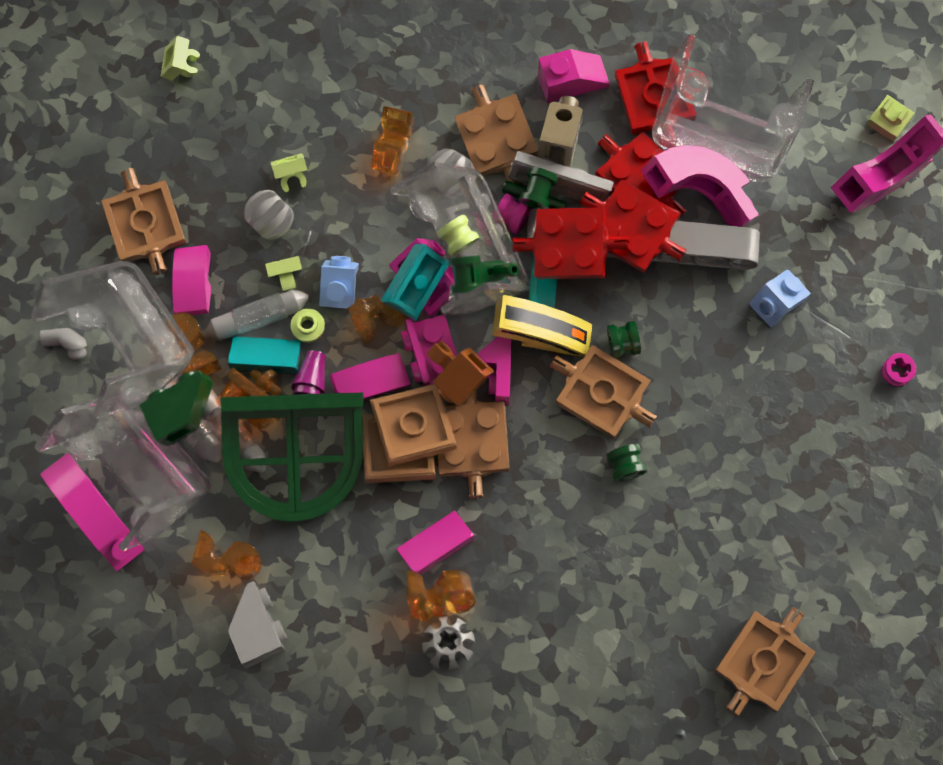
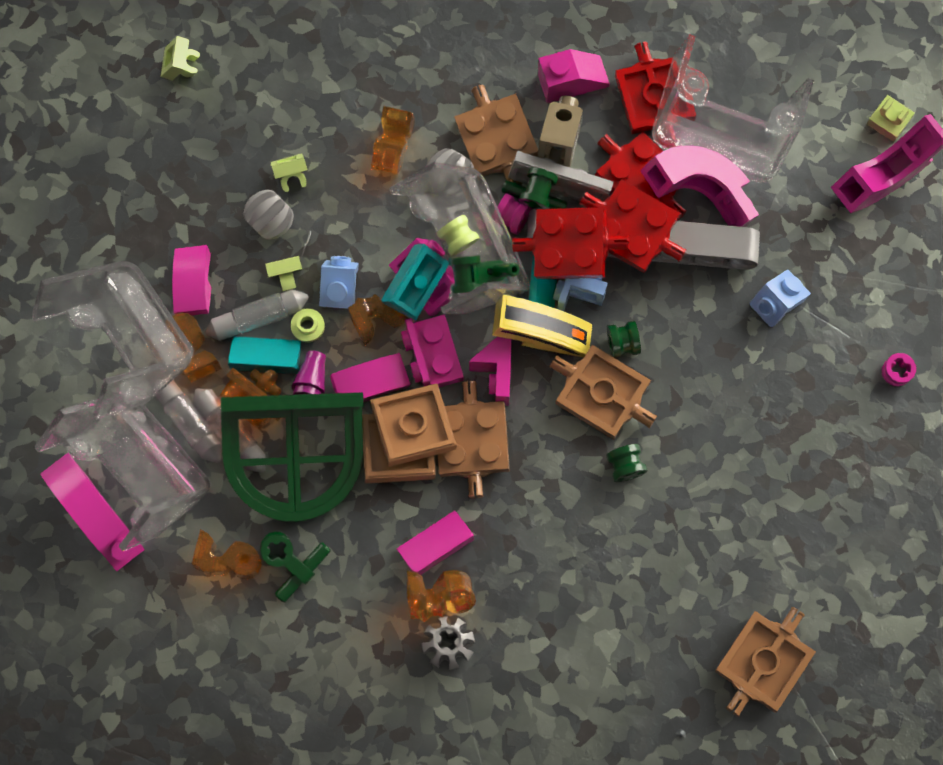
(68, 339): light grey arm -> none
(143, 221): medium nougat plate -> none
(178, 409): dark green slope -> none
(253, 630): light grey slope -> none
(301, 571): none -> dark green piece
(461, 373): dark orange brick -> none
(586, 289): none -> light blue bracket

